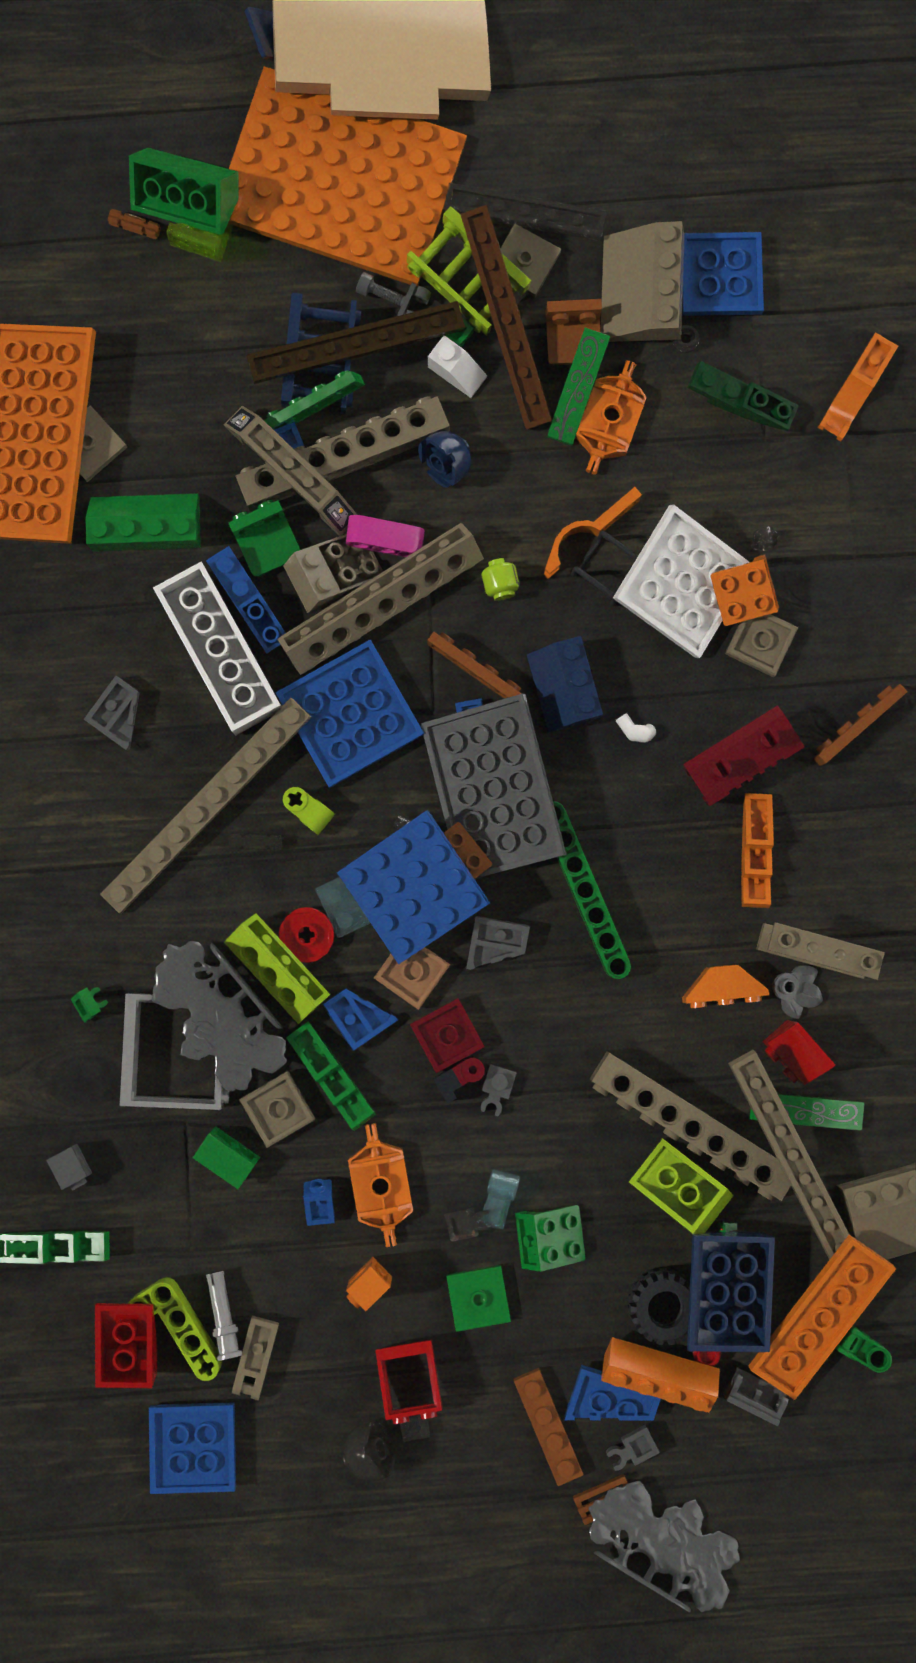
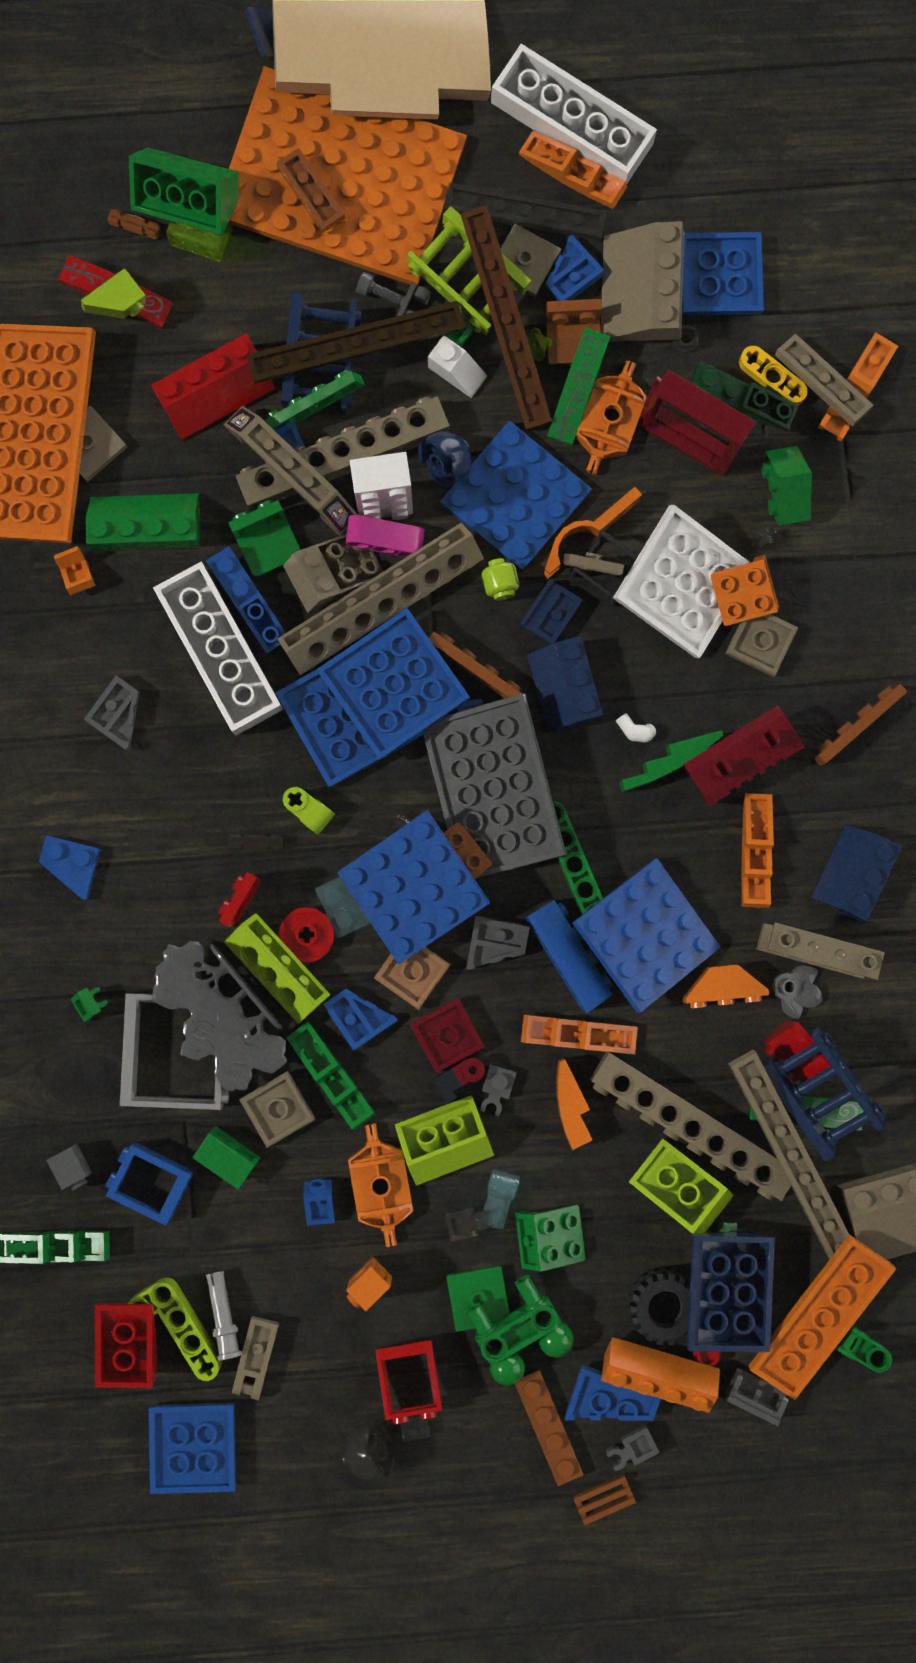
(71, 863): none -> blue wing
(74, 570): none -> orange bracket
(87, 277): none -> red slope
(116, 297): none -> lime slope
(126, 1158): none -> blue window
(205, 805): dark tan plate -> none
(210, 388): none -> red slope
(233, 909): none -> red plate
(310, 190): none -> dark orange plate
(382, 486): none -> white brick
(393, 684): none -> blue plate
(443, 1140): none -> lime slope
(515, 496): none -> blue plate
(519, 1331): none -> green piece
(544, 343): none -> clear neon green plate
(551, 612): none -> dark blue plate
(569, 956): none -> blue slope
(571, 1106): none -> orange slope
(572, 113): none -> white brick
(572, 170): none -> orange slope
(573, 272): none -> blue wing
(579, 1034): none -> orange slope
(592, 562): none -> dark tan plate
(646, 935): none -> blue plate
(670, 1542): dark grey plant -> none
(677, 753): none -> green slope
(702, 408): none -> dark red window
(772, 364): none -> yellow beam
(790, 485): none -> green brick
(809, 1118): none -> dark blue fence
(823, 380): none -> dark tan plate
(856, 872): none -> dark blue slope

